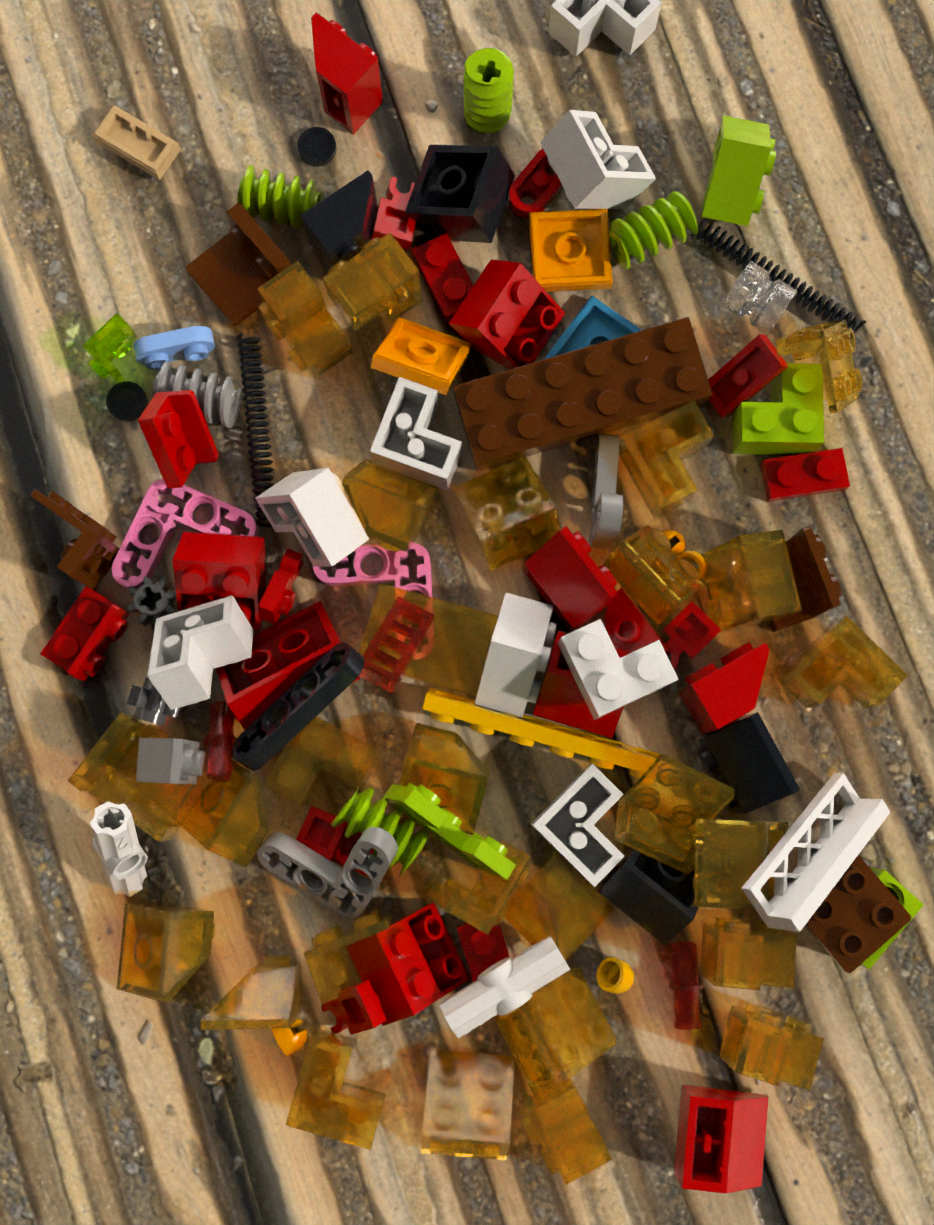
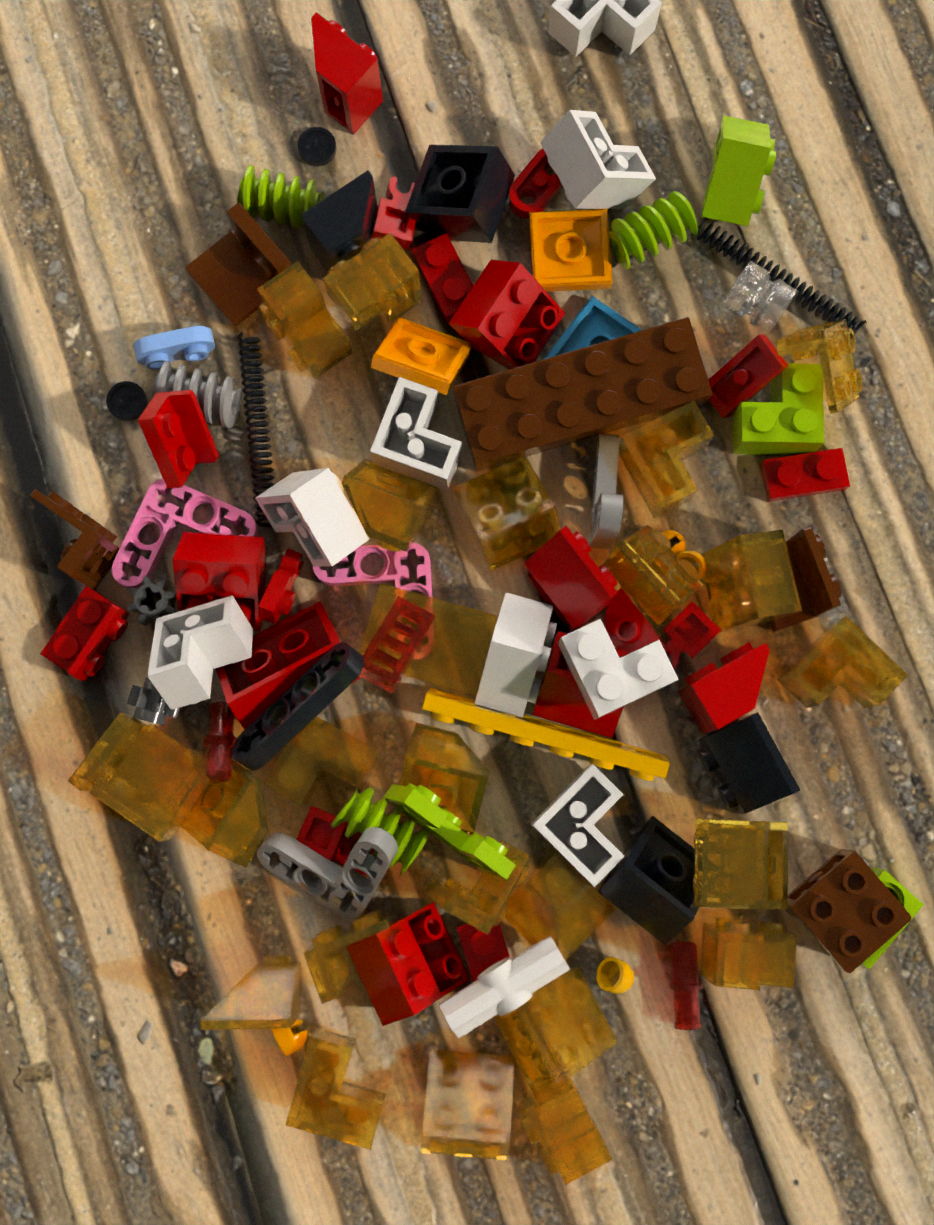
(109, 342): clear neon green bracket -> none
(119, 848): white piece -> none
(136, 142): tan plate -> none
(162, 948): clear yellow slope -> none
(169, 761): light grey slope -> none
(356, 1009): red plate -> none
(488, 90): lime piece -> none
(663, 809): clear yellow bracket -> none
(720, 1139): red slope -> none
(768, 1048): clear yellow brick -> none
(818, 864): white fence -> none

